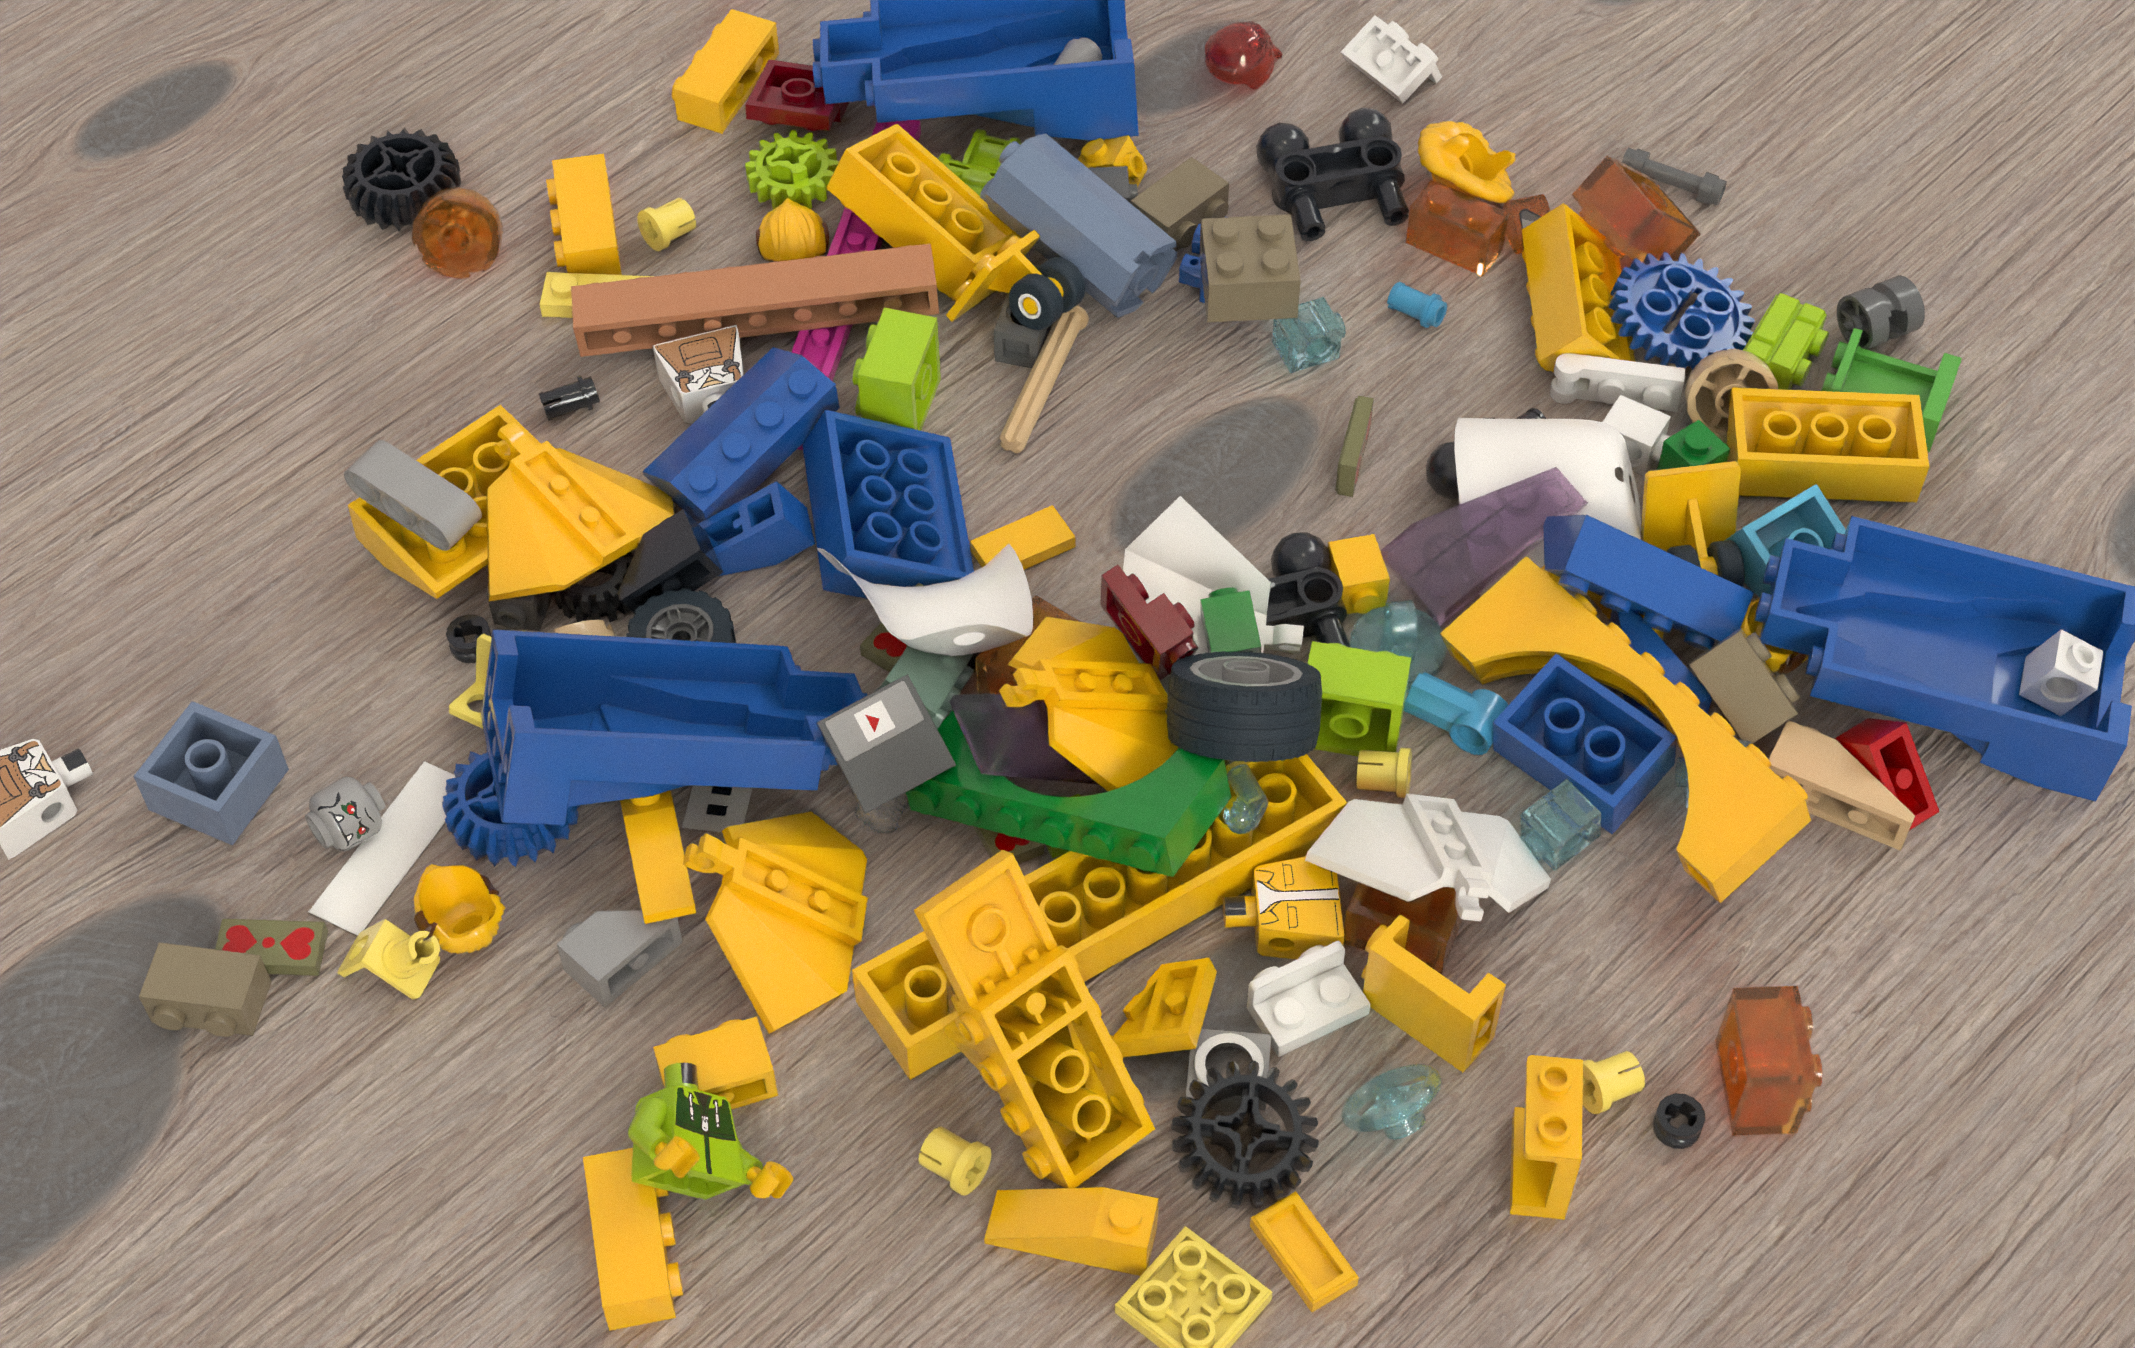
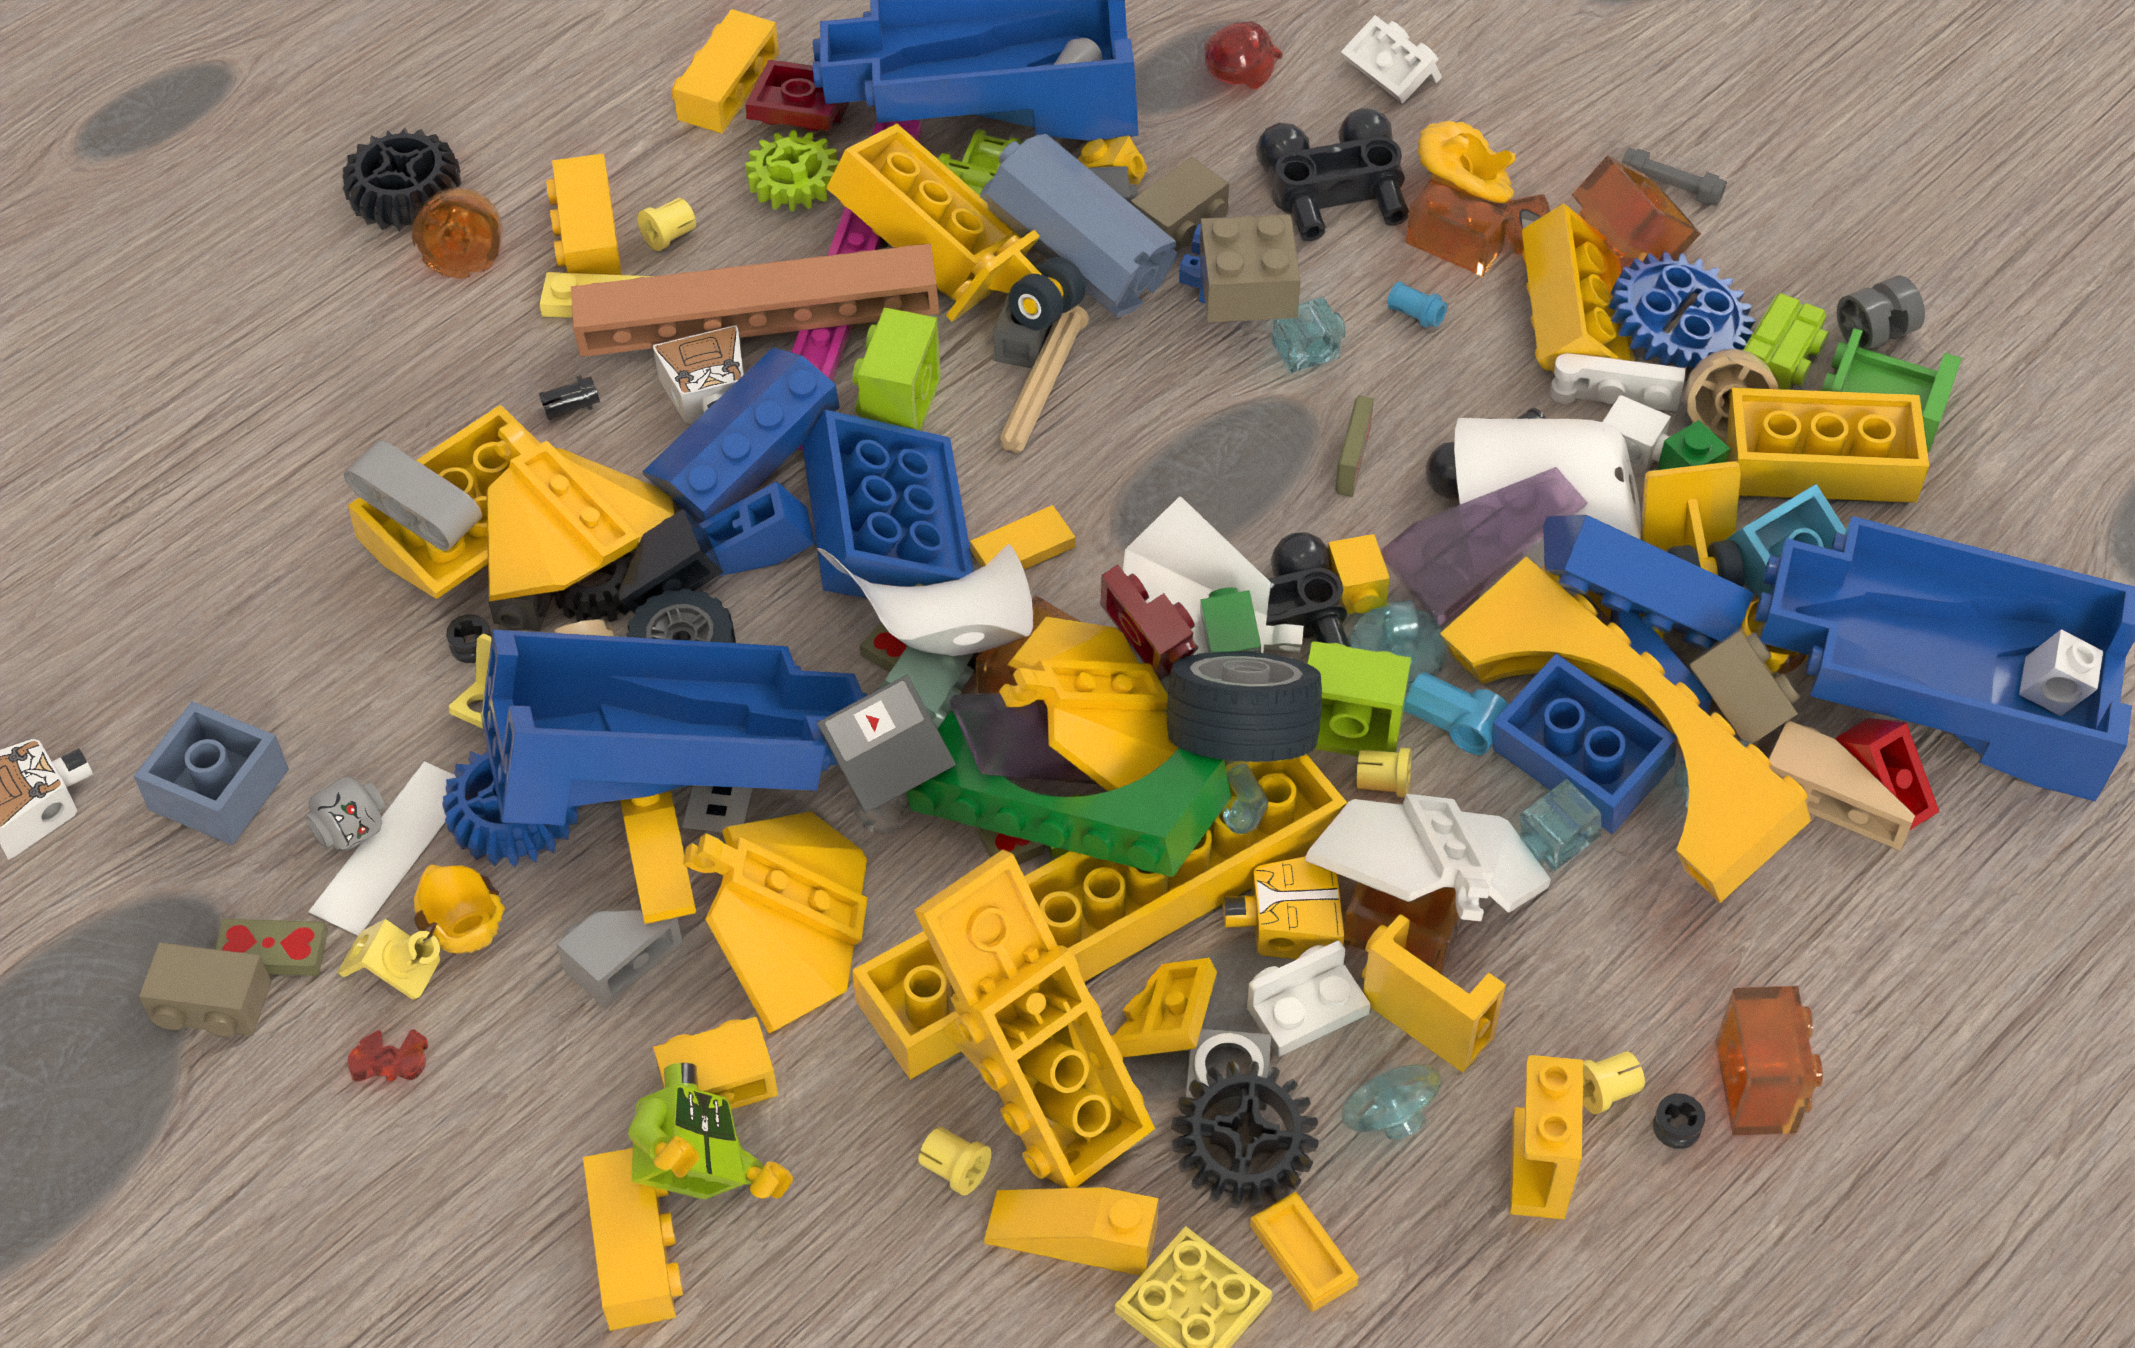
(374, 1059): none -> clear red piece
(792, 233): yellow hair -> none

